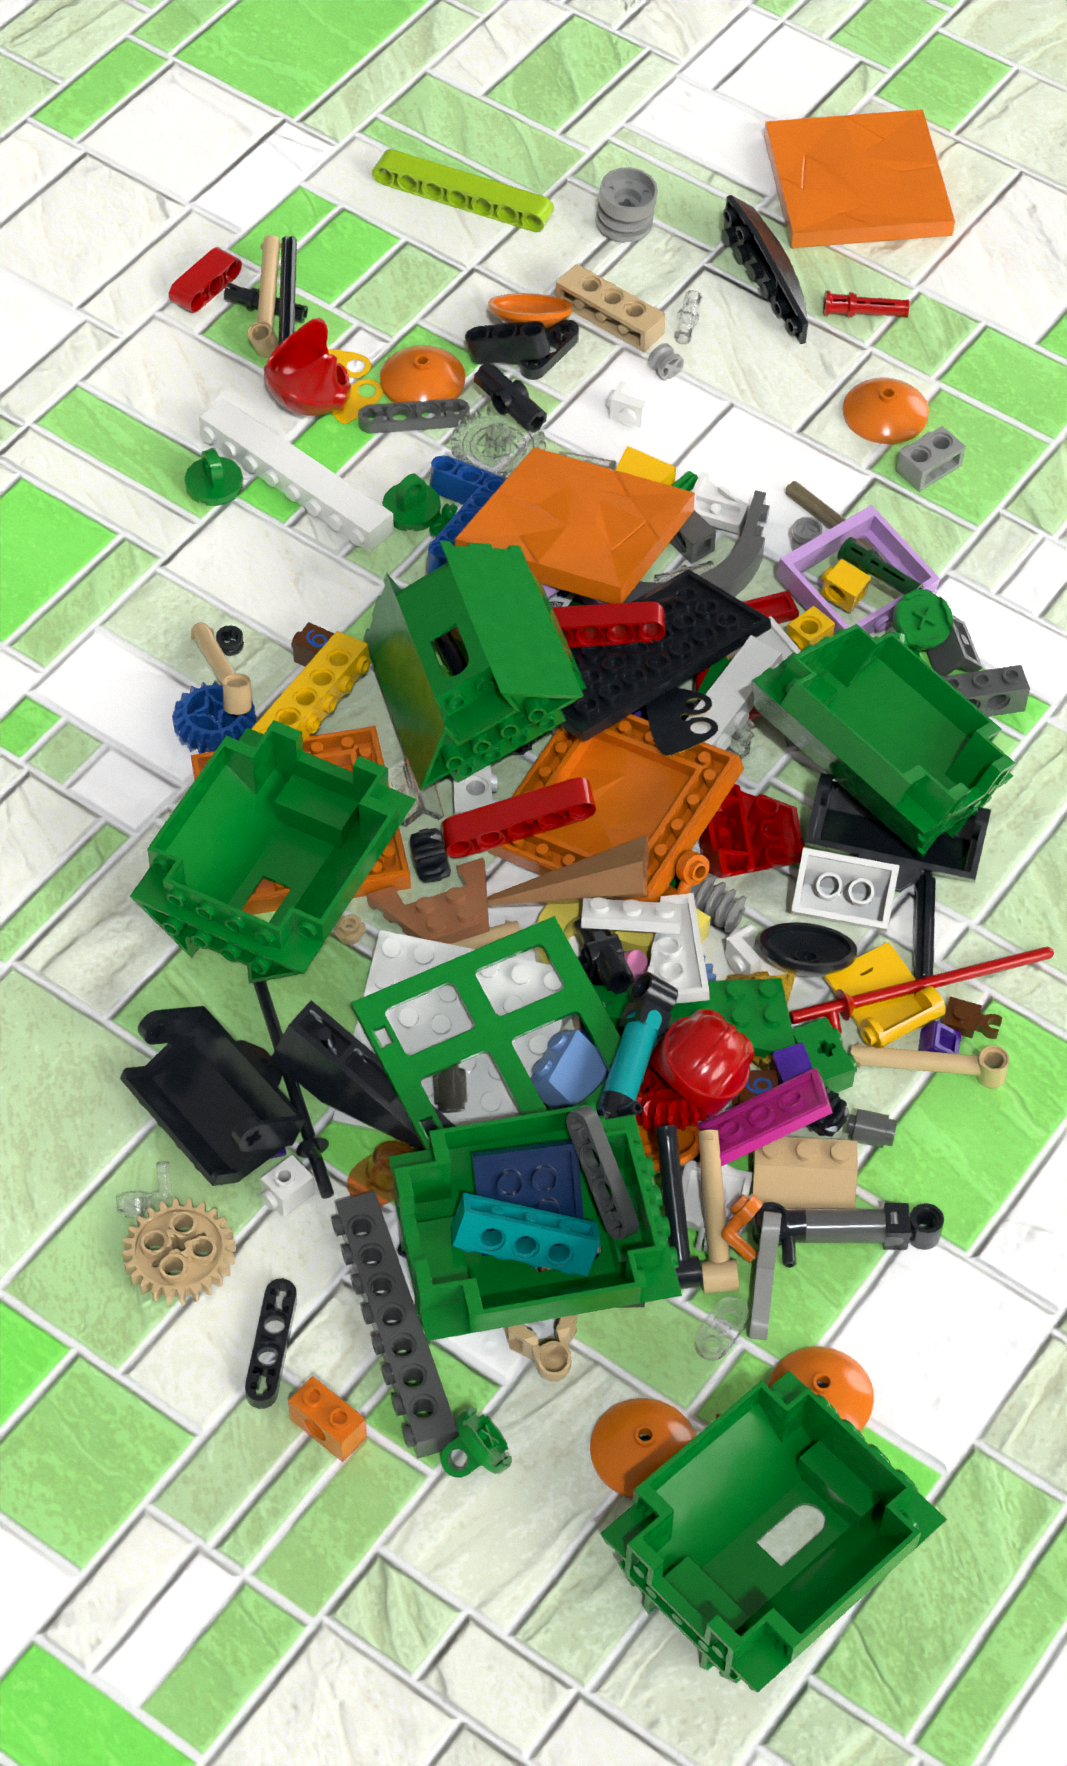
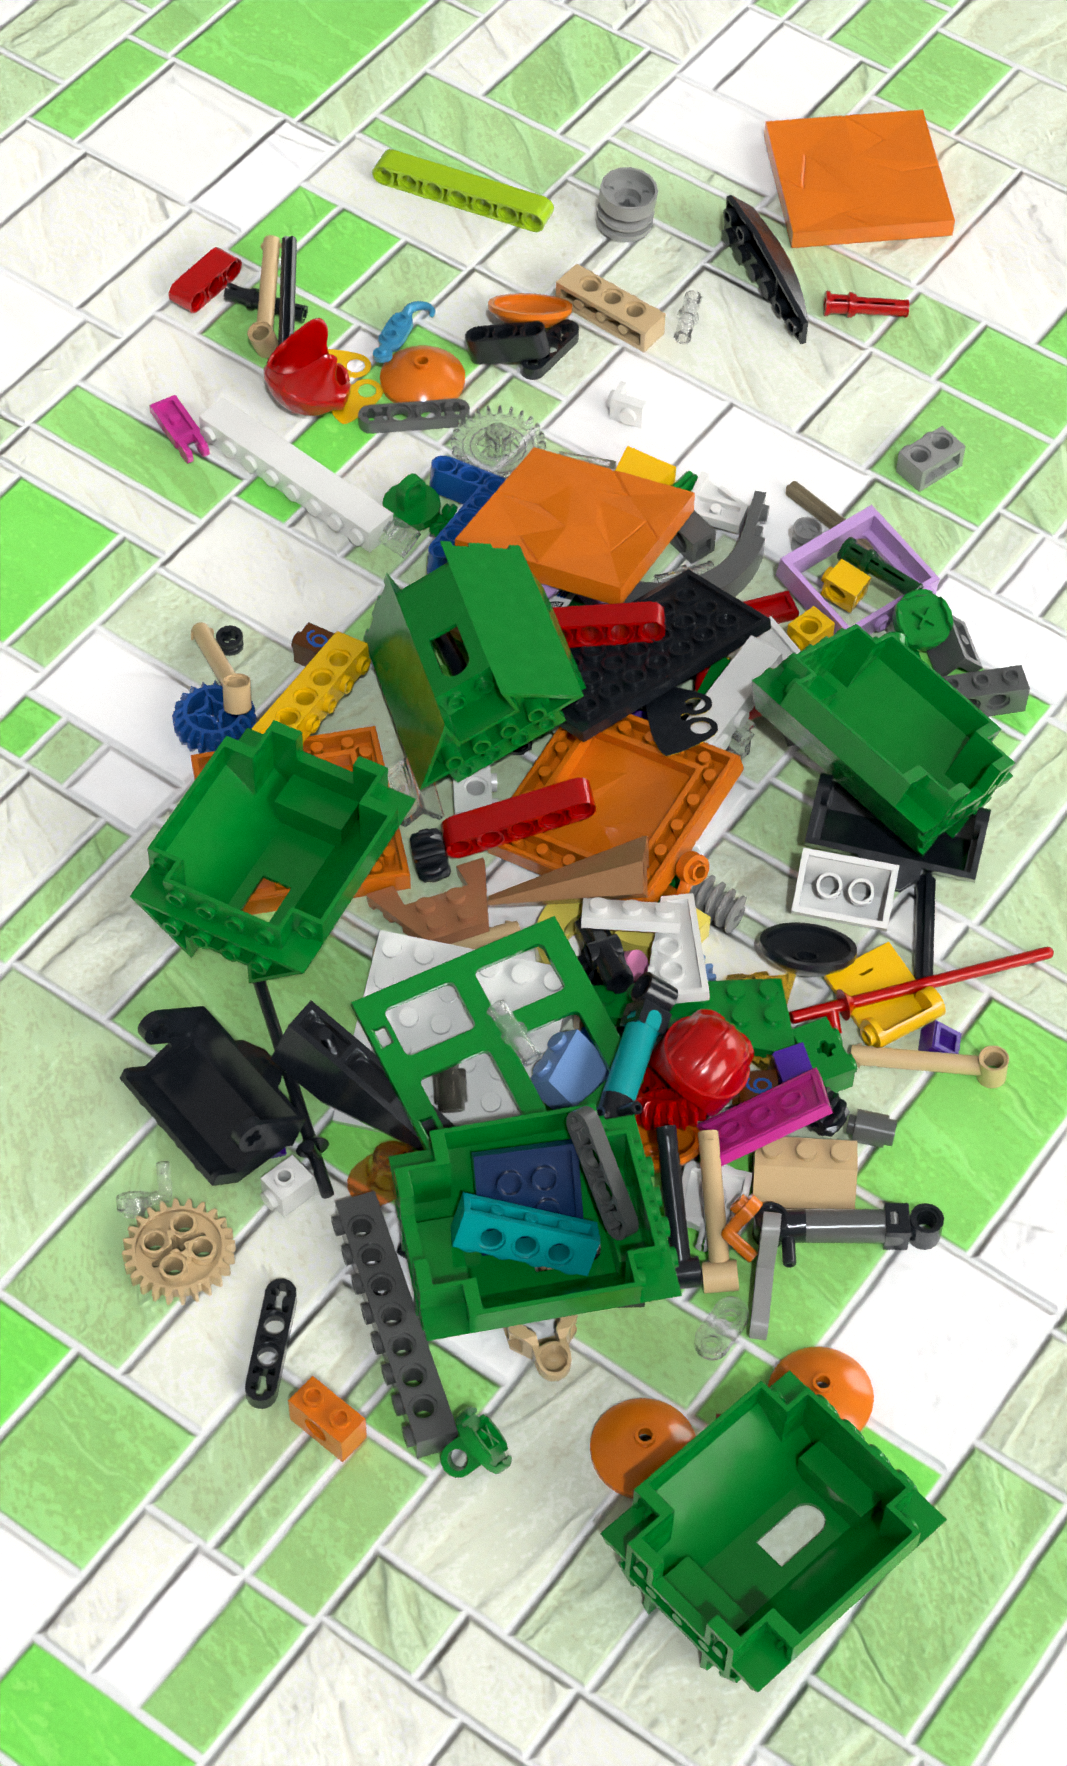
(179, 427): none -> dark pink hinge
(213, 479): green tile -> none
(352, 935): tan plate -> none
(398, 329): none -> dark azure piece
(399, 537): none -> clear tile
(510, 397): black piece -> none
(514, 1032): none -> clear pin
(666, 361): light grey wheel -> none
(739, 951): white bracket -> none
(751, 835): red wedge -> none
(885, 410): orange dish -> none
(967, 1019): reddish brown plate -> none

